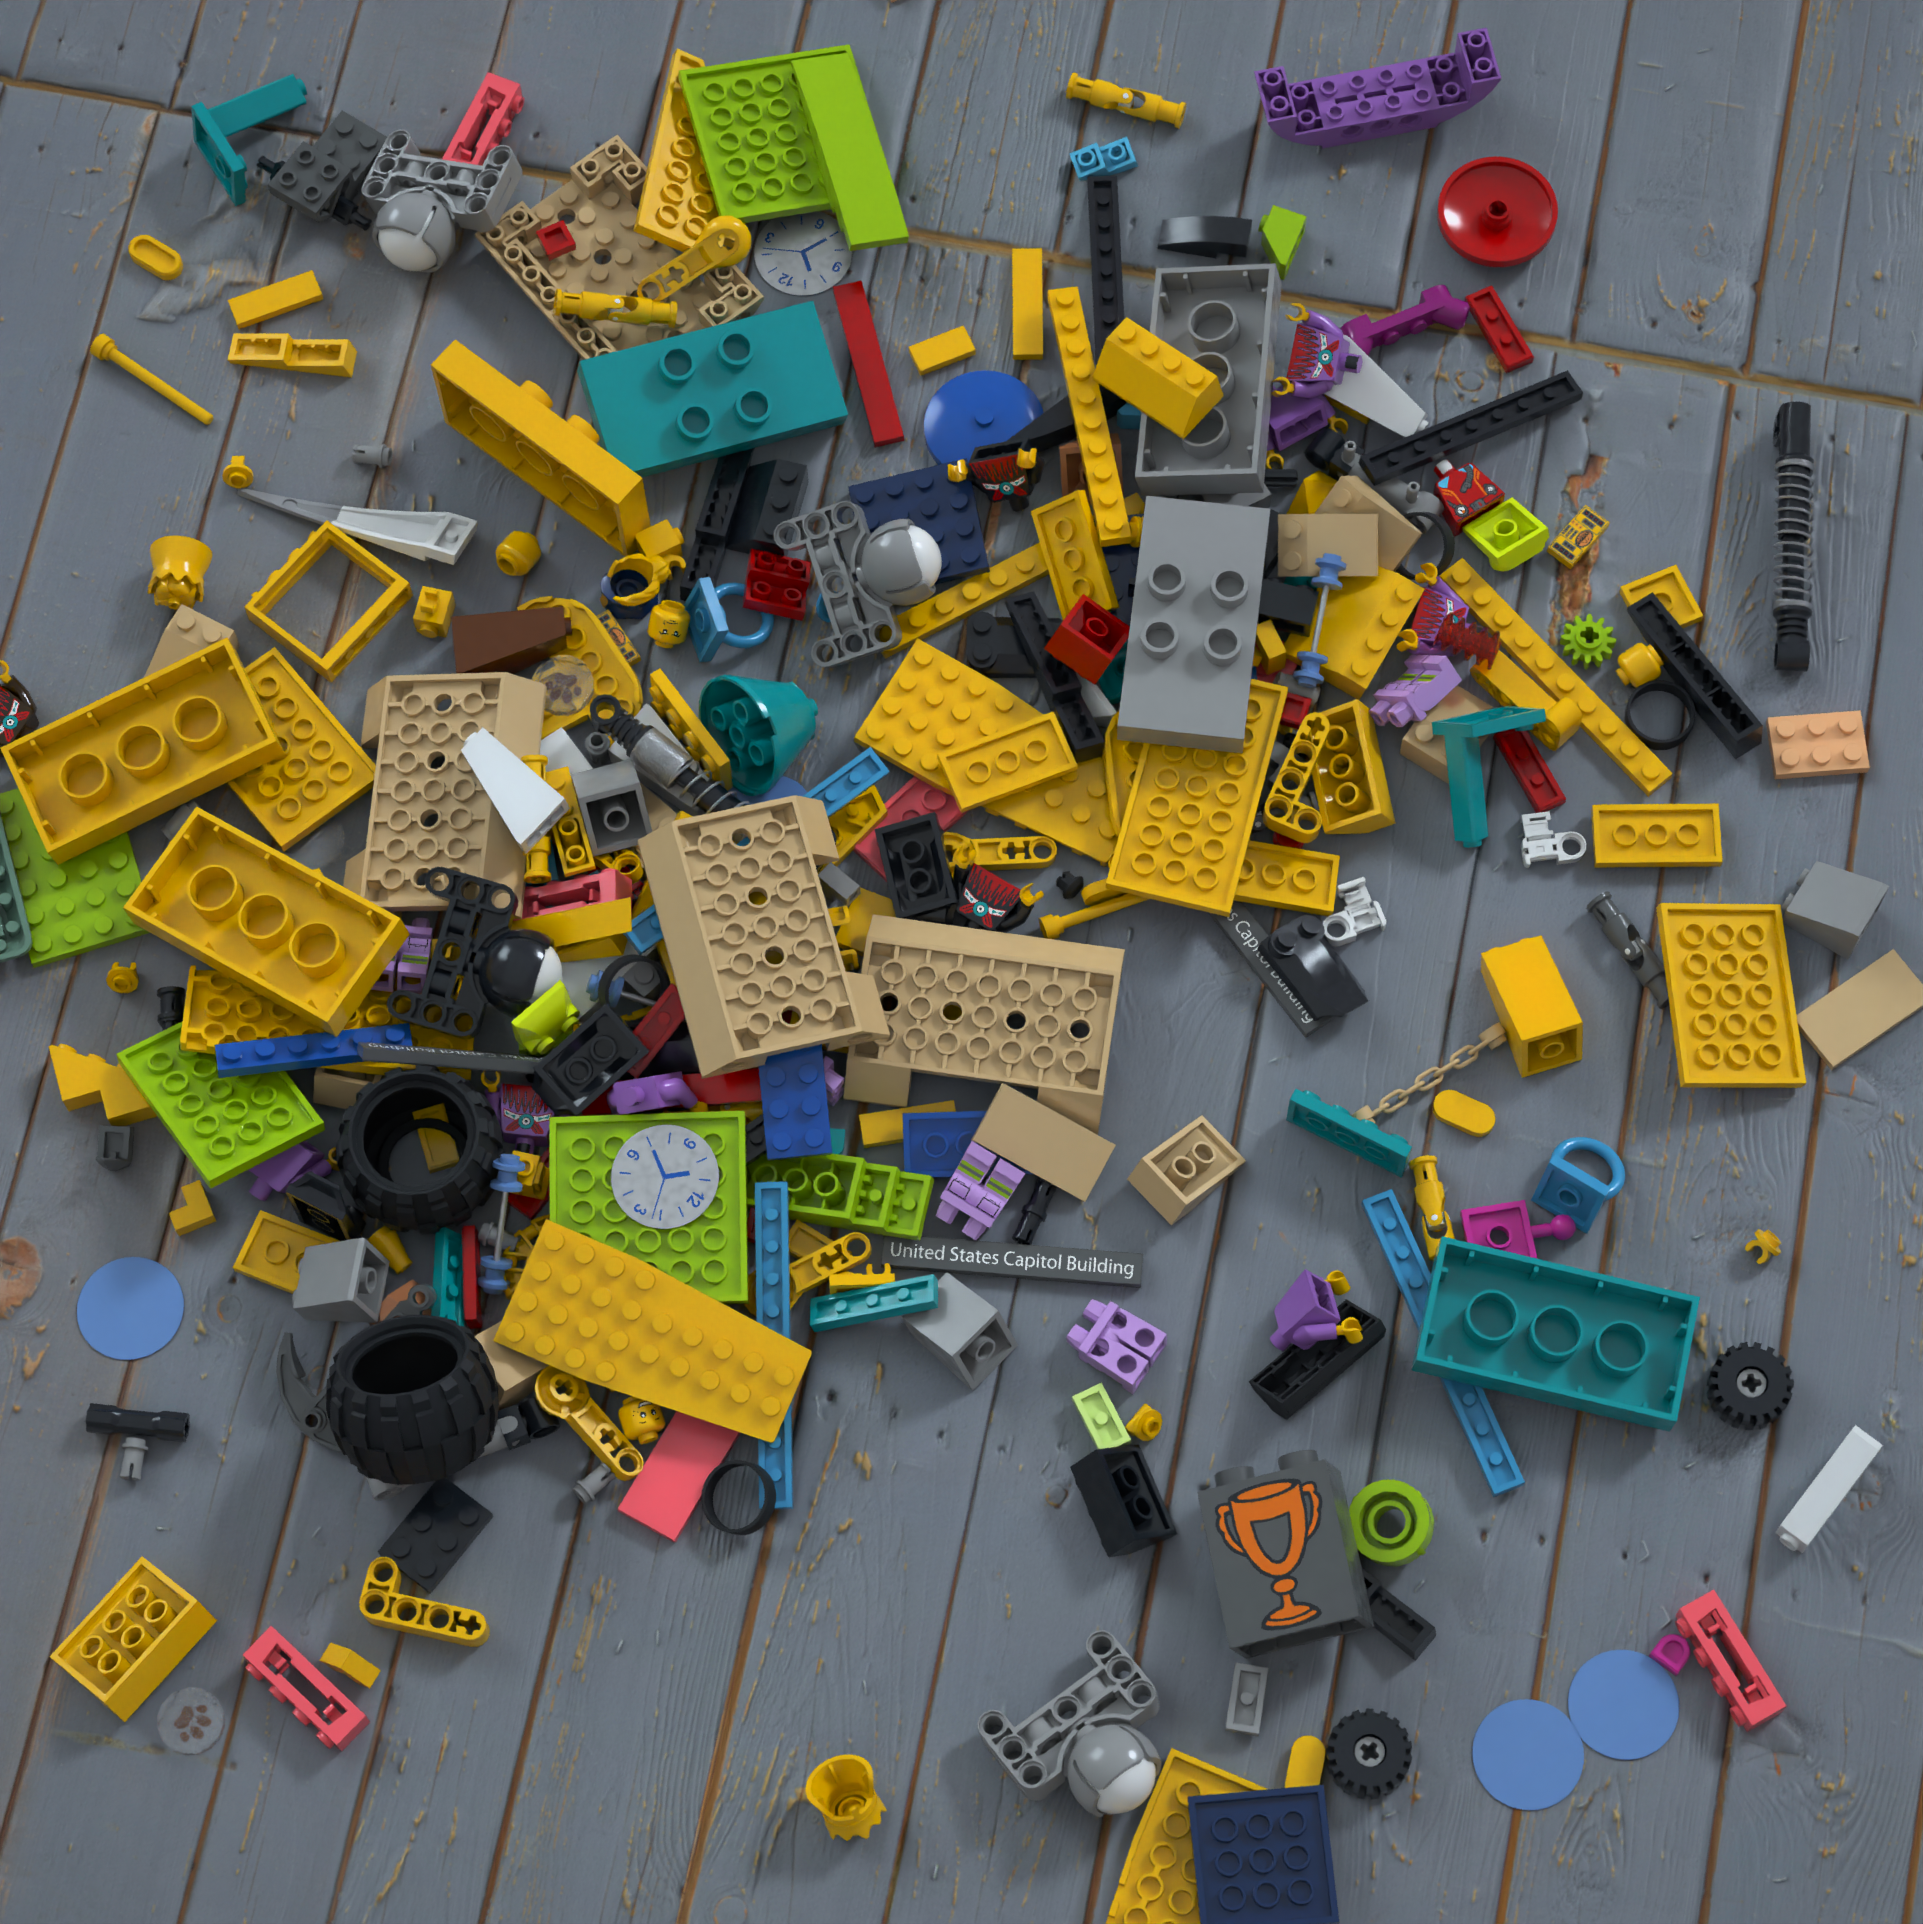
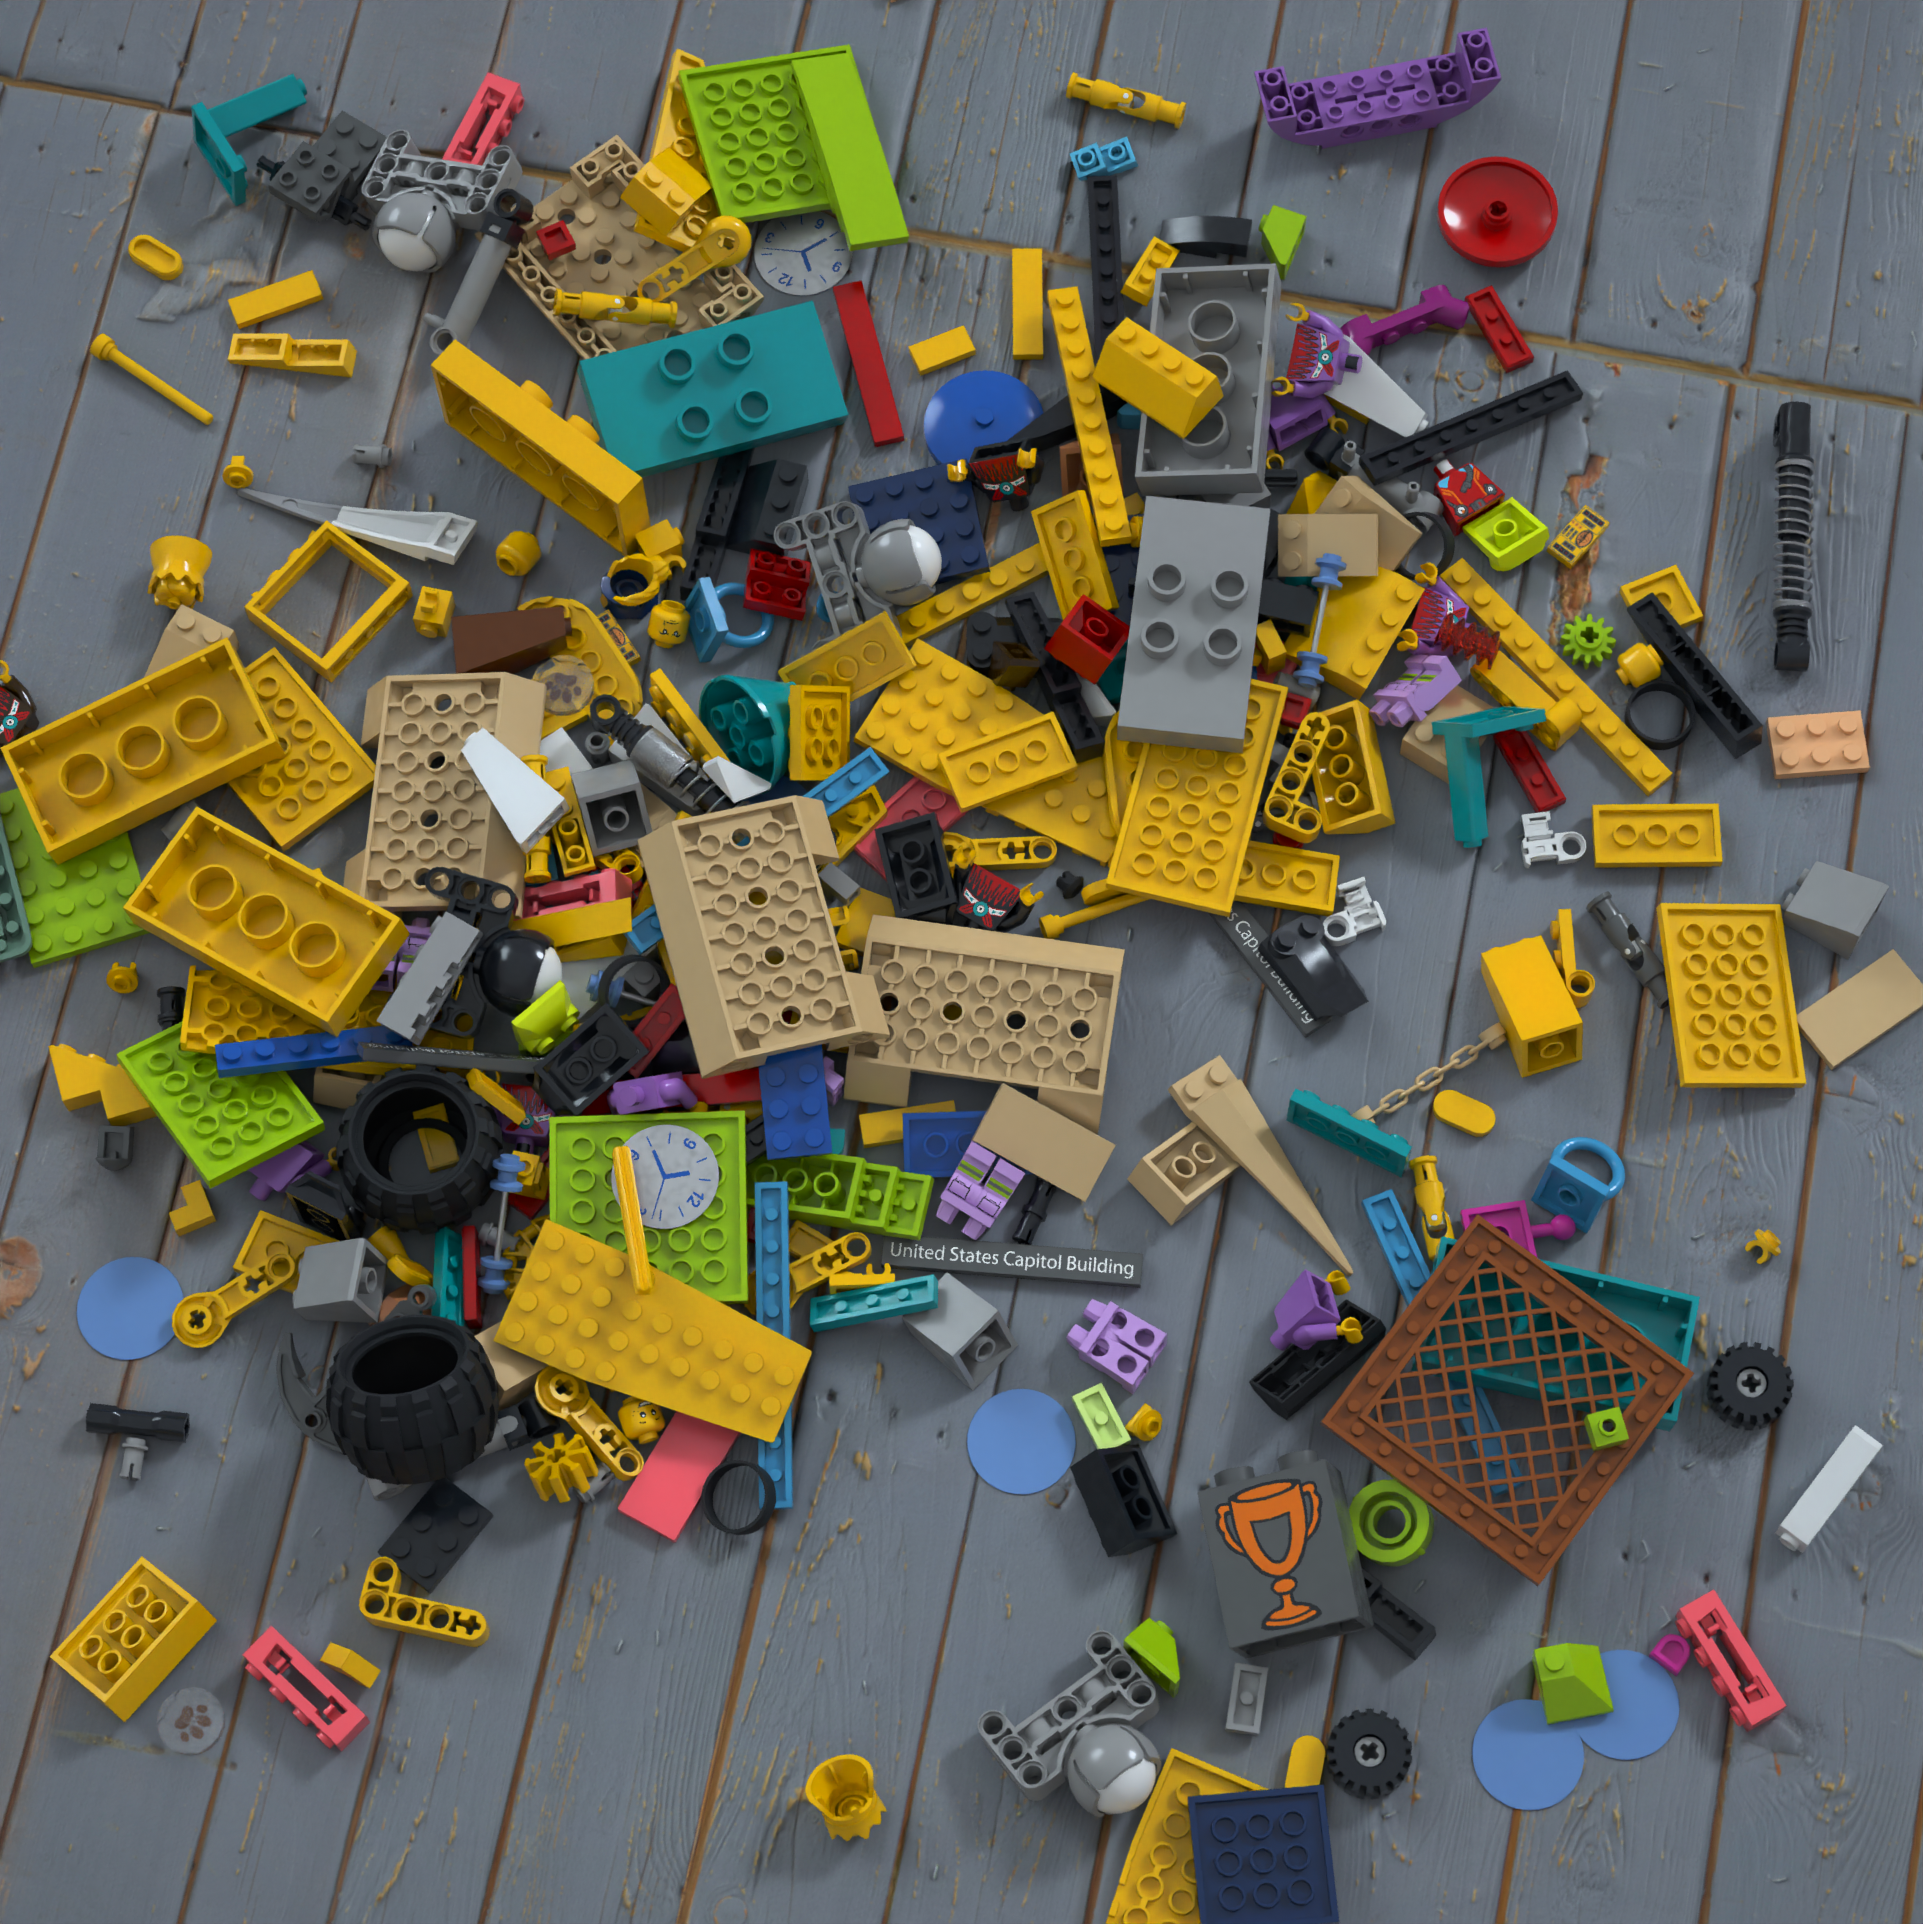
(226, 1302): none -> yellow beam
(409, 1271): none -> yellow tile
(430, 978): none -> light grey wedge
(496, 1095): none -> yellow tile
(499, 237): none -> light grey piece
(561, 1467): none -> yellow gear
(632, 1220): none -> yellow axle
(666, 190): none -> yellow slope
(734, 780): none -> white slope
(818, 731): none -> yellow plate
(856, 659): none -> yellow plate
(1012, 665): none -> dark brown slope
(1021, 1441): none -> medium blue sticker
(1141, 281): none -> yellow plate
(1155, 1654): none -> lime slope
(1230, 1117): none -> tan plate
(1350, 1420): none -> dark orange plate
(1564, 959): none -> yellow plate
(1571, 1682): none -> lime slope
(1598, 1436): none -> lime plate

